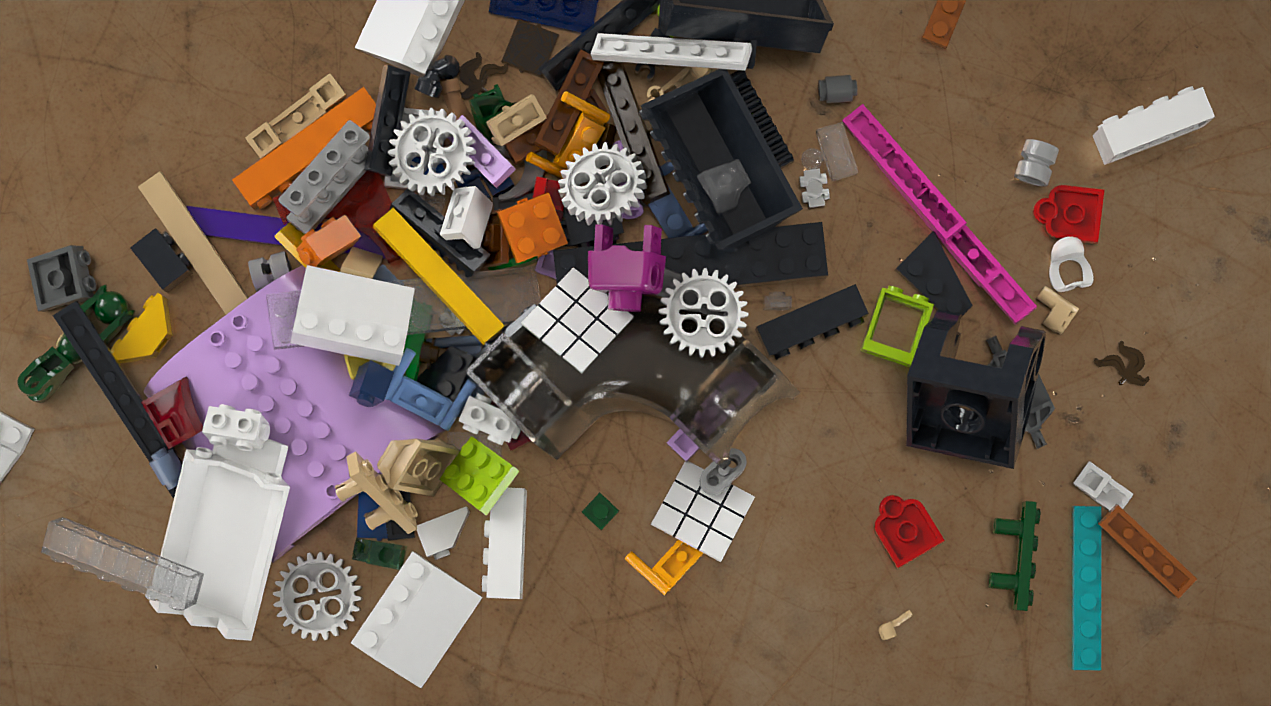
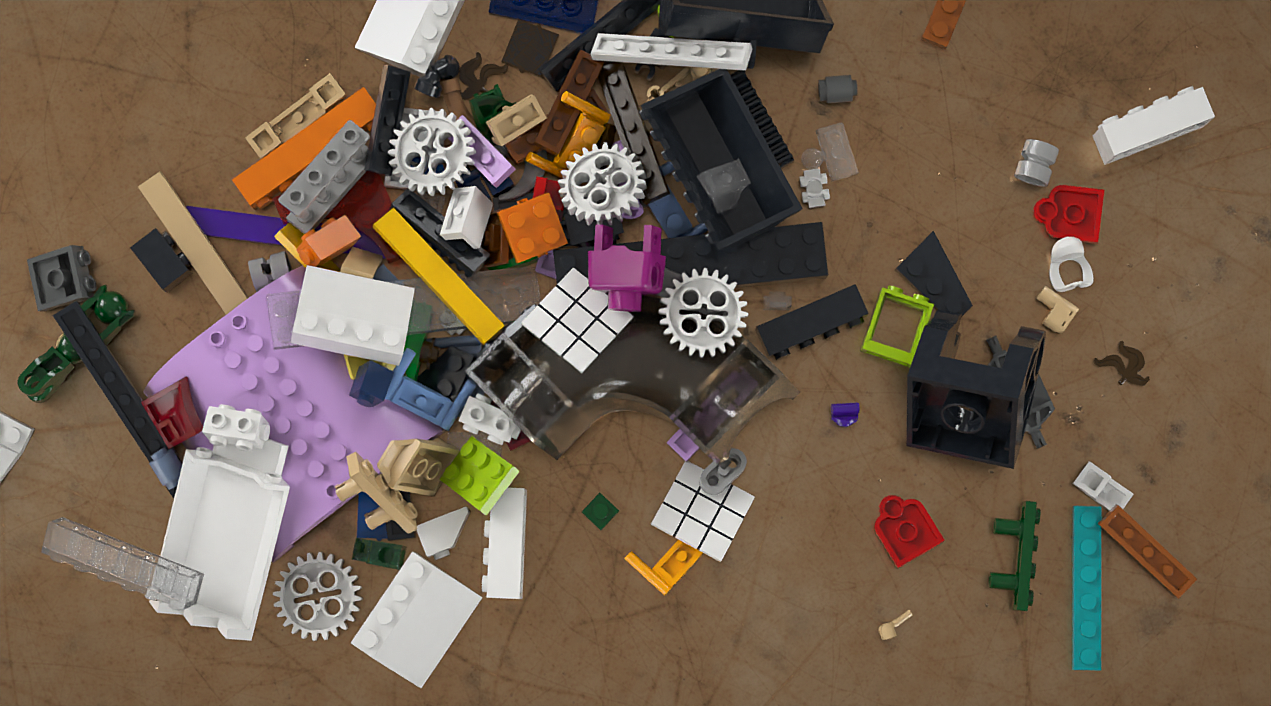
(147, 333): yellow slope -> none
(845, 413): none -> dark purple plate
(939, 215): dark pink slope -> none

